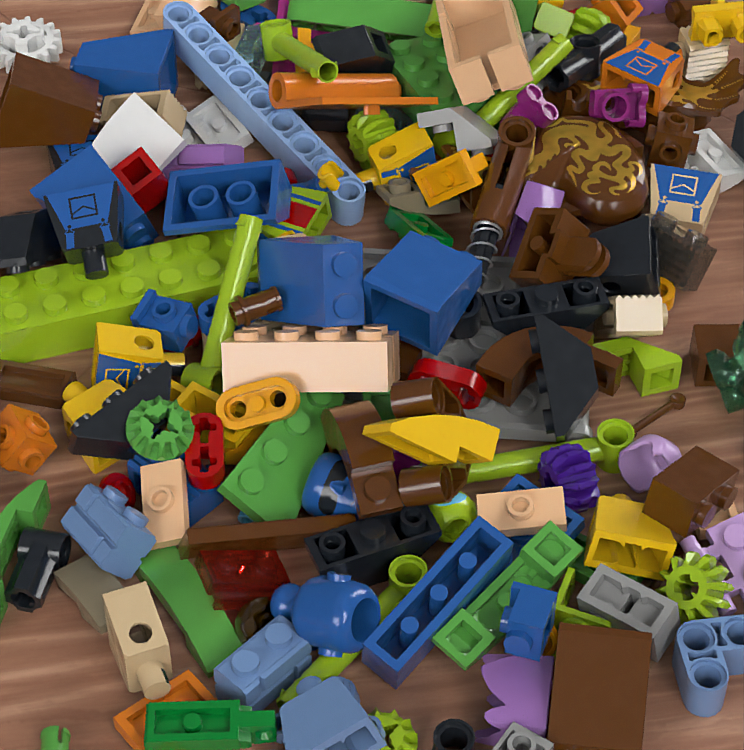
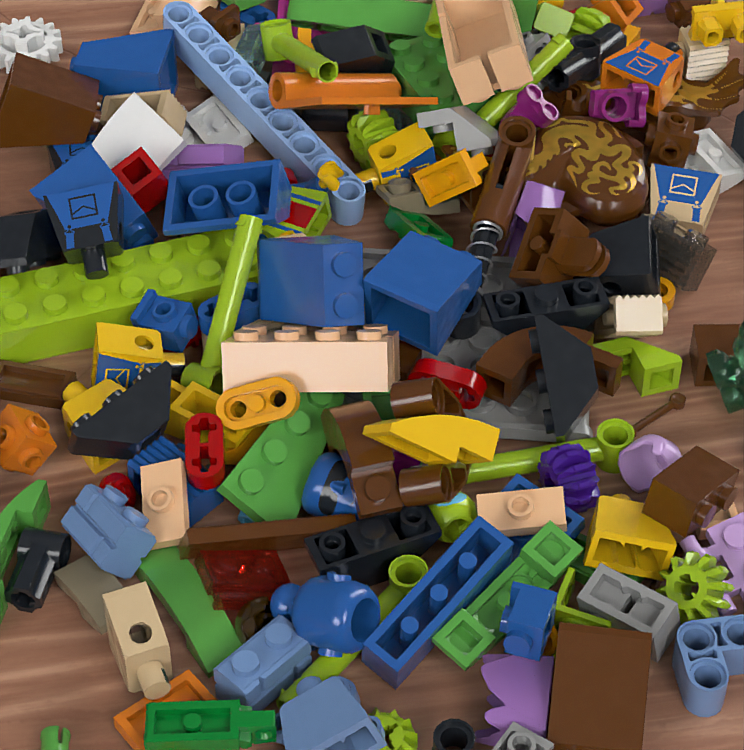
(167, 444): bright green gear -> none
(255, 306): reddish brown pin -> none

